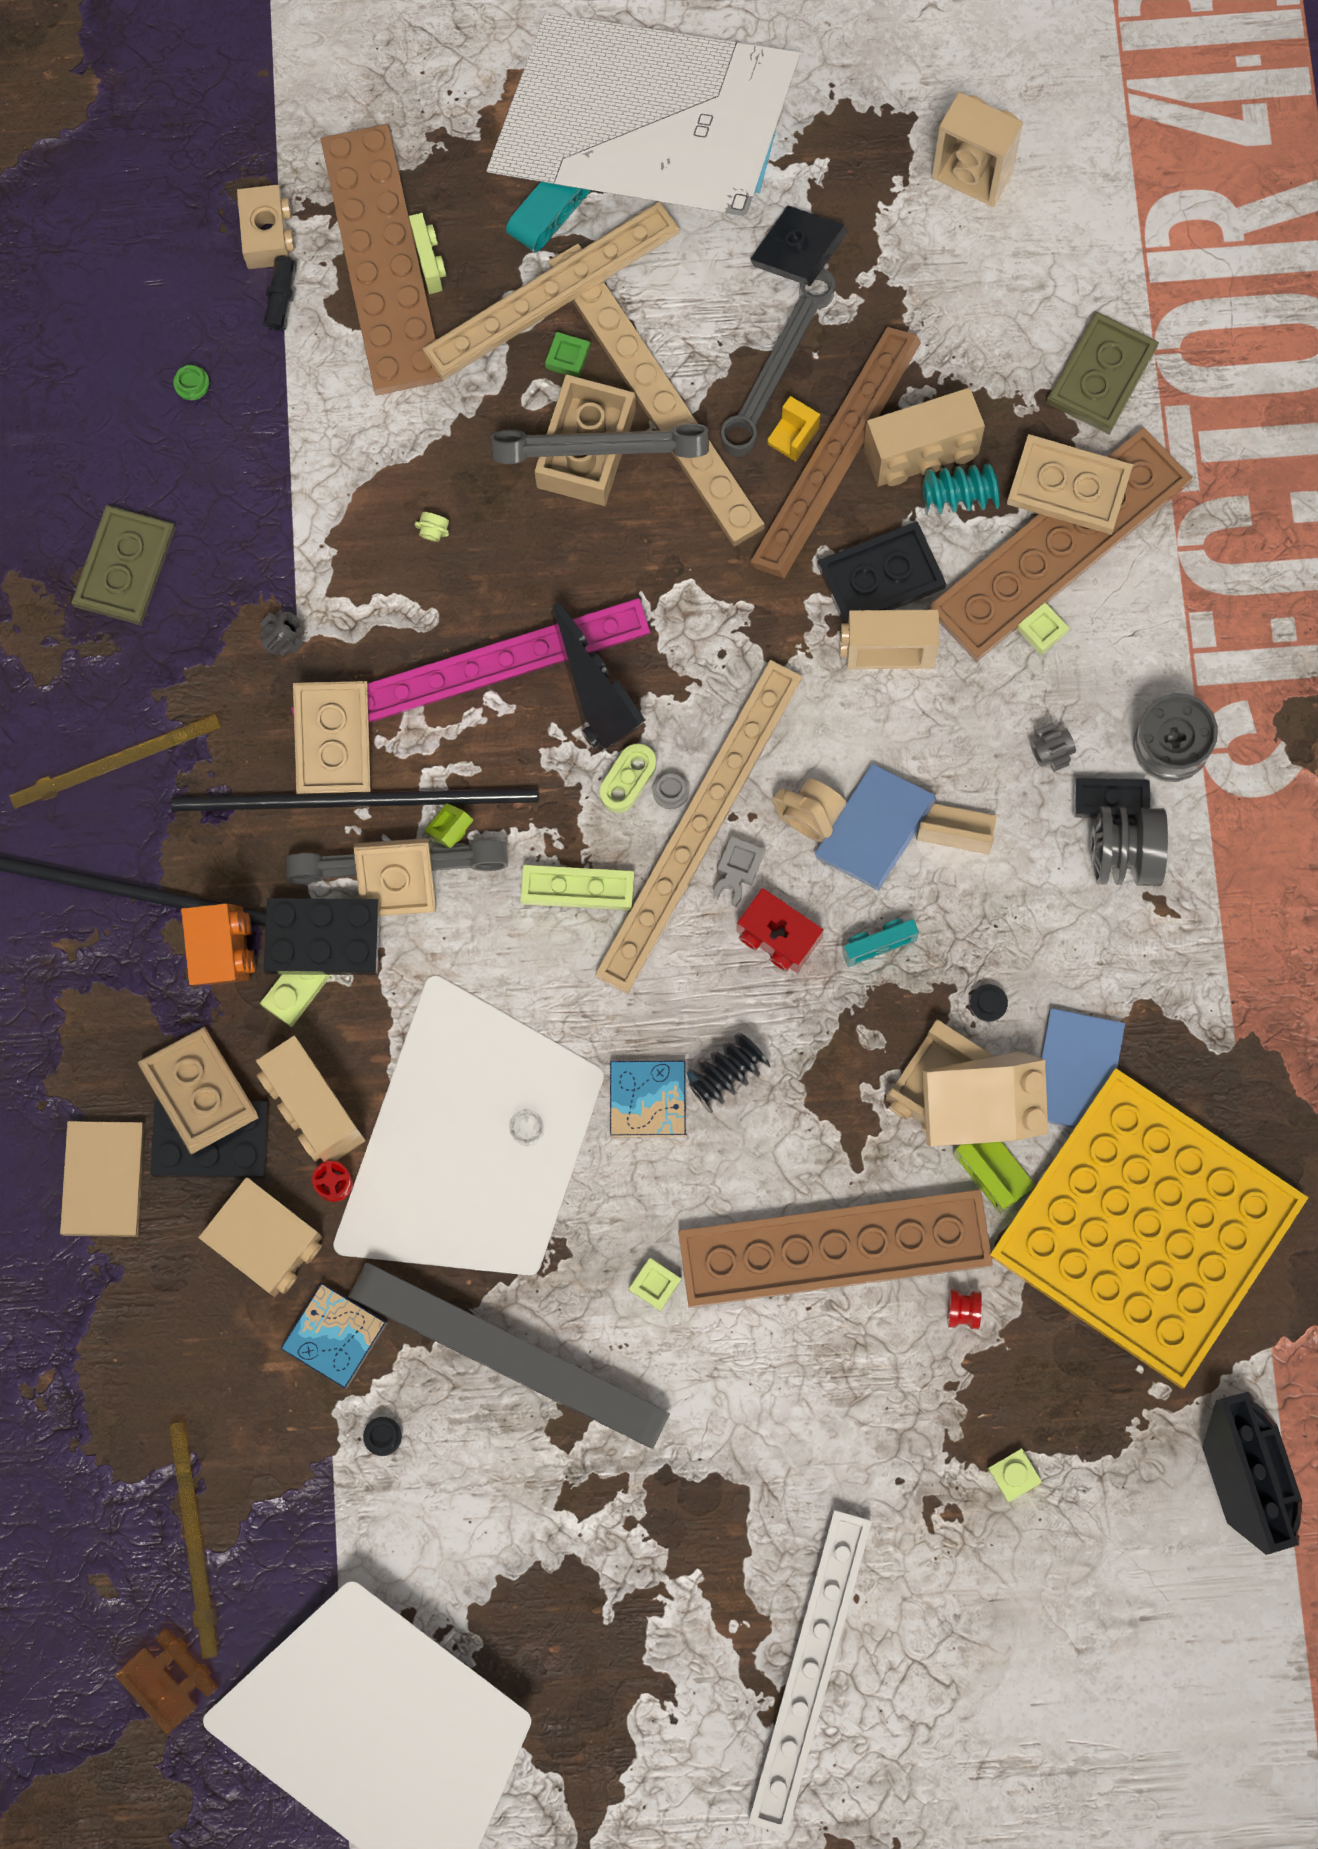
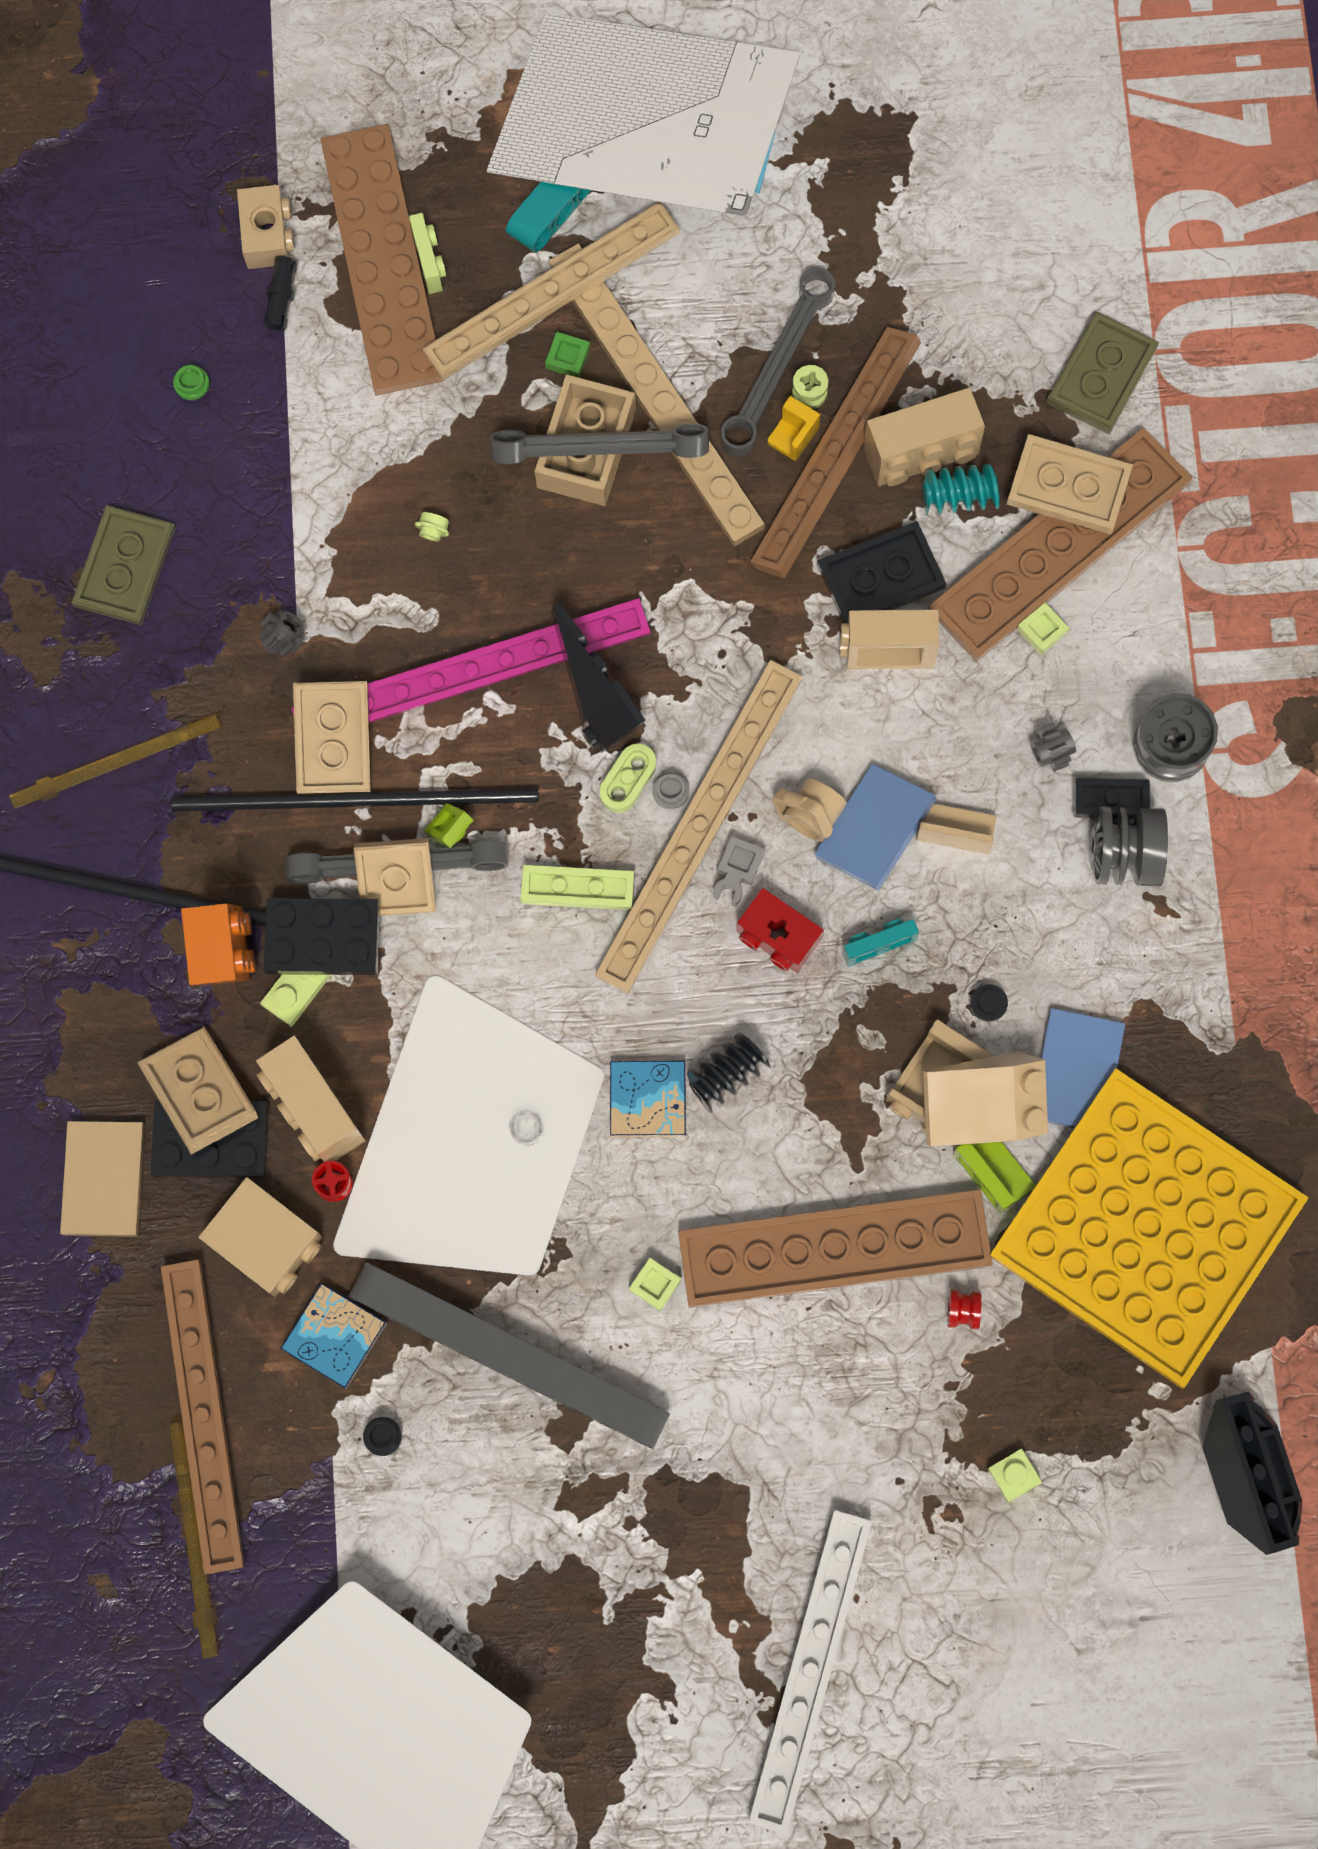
(158, 1690): clear orange plate -> none
(202, 1417): none -> medium nougat plate
(799, 245): black plate -> none
(810, 395): none -> yellowish green wheel
(976, 148): tan brick -> none

